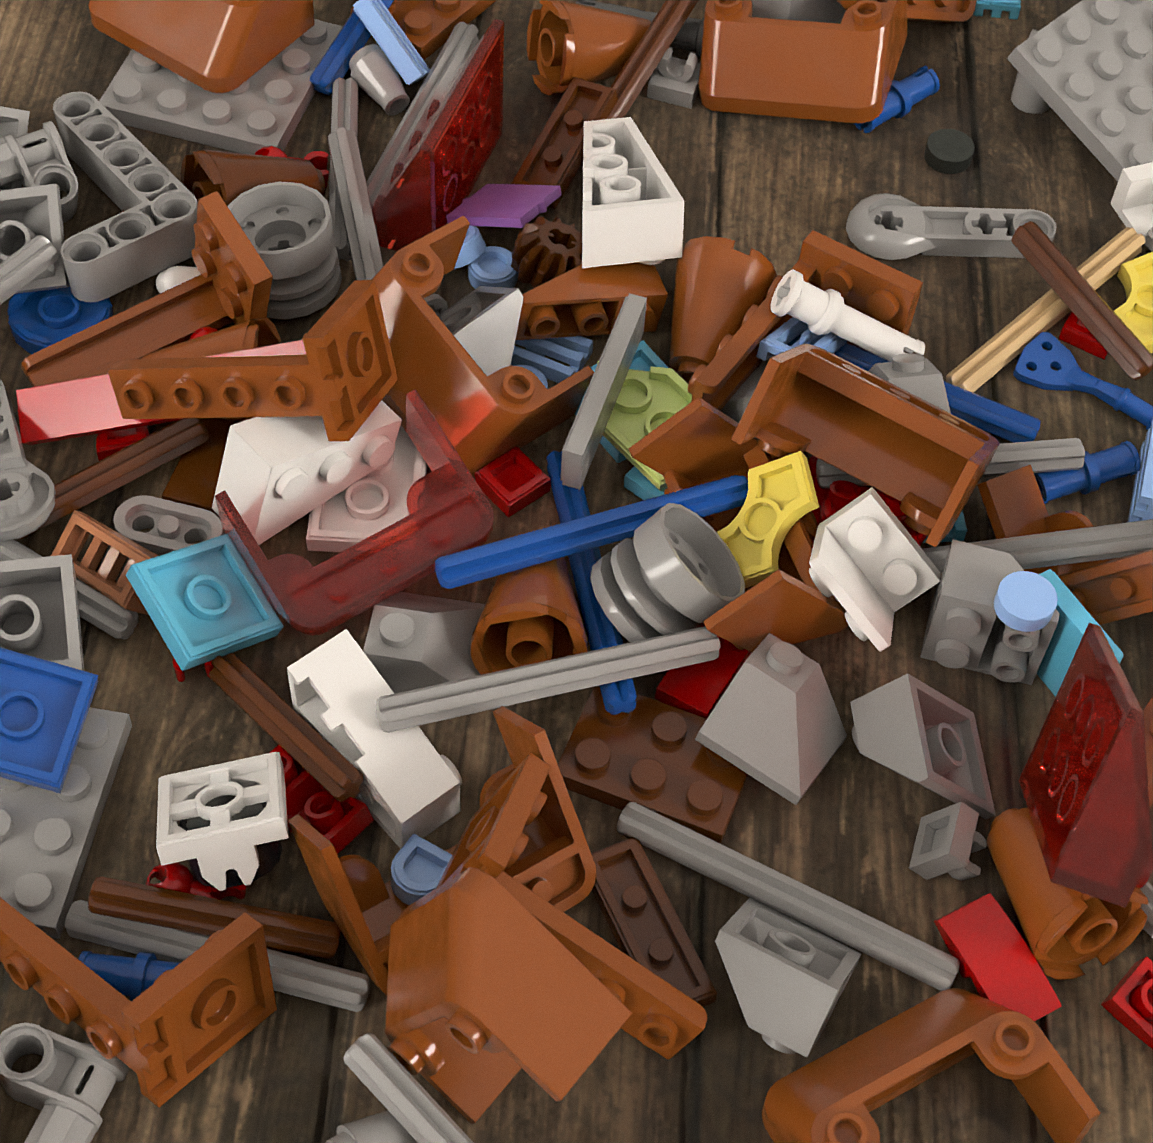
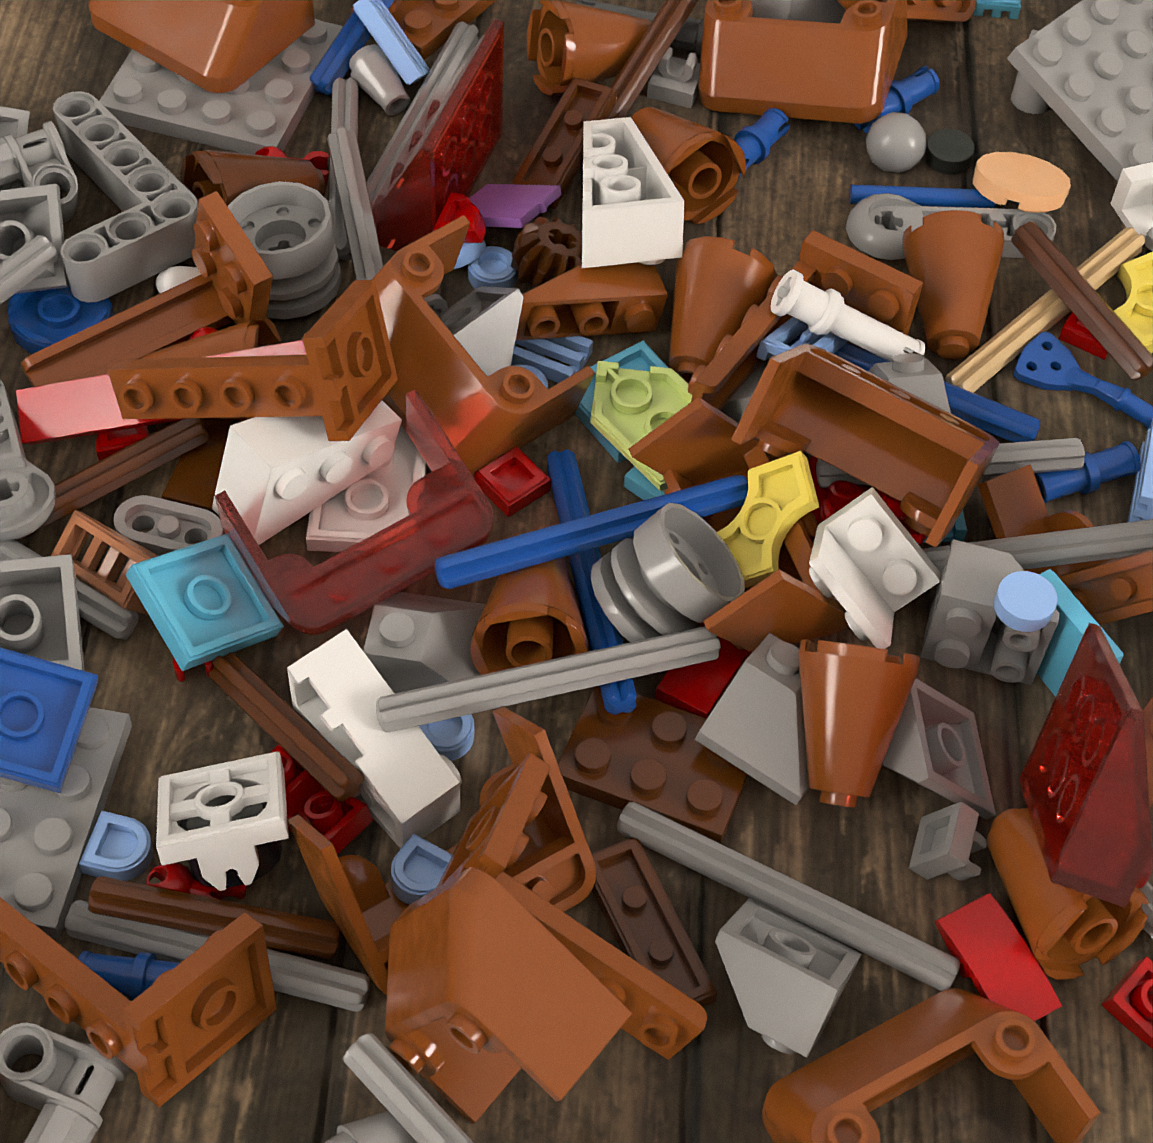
(117, 848): none -> light blue tile
(451, 736): none -> light blue tile
(460, 205): none -> red tile
(603, 391): light grey tile -> none
(697, 160): none -> dark orange cone
(759, 137): none -> blue pin
(850, 714): none -> dark orange cone
(896, 142): none -> light grey piece
(925, 195): none -> blue bar
(958, 268): none -> dark orange cone
(1021, 179): none -> light nougat tile

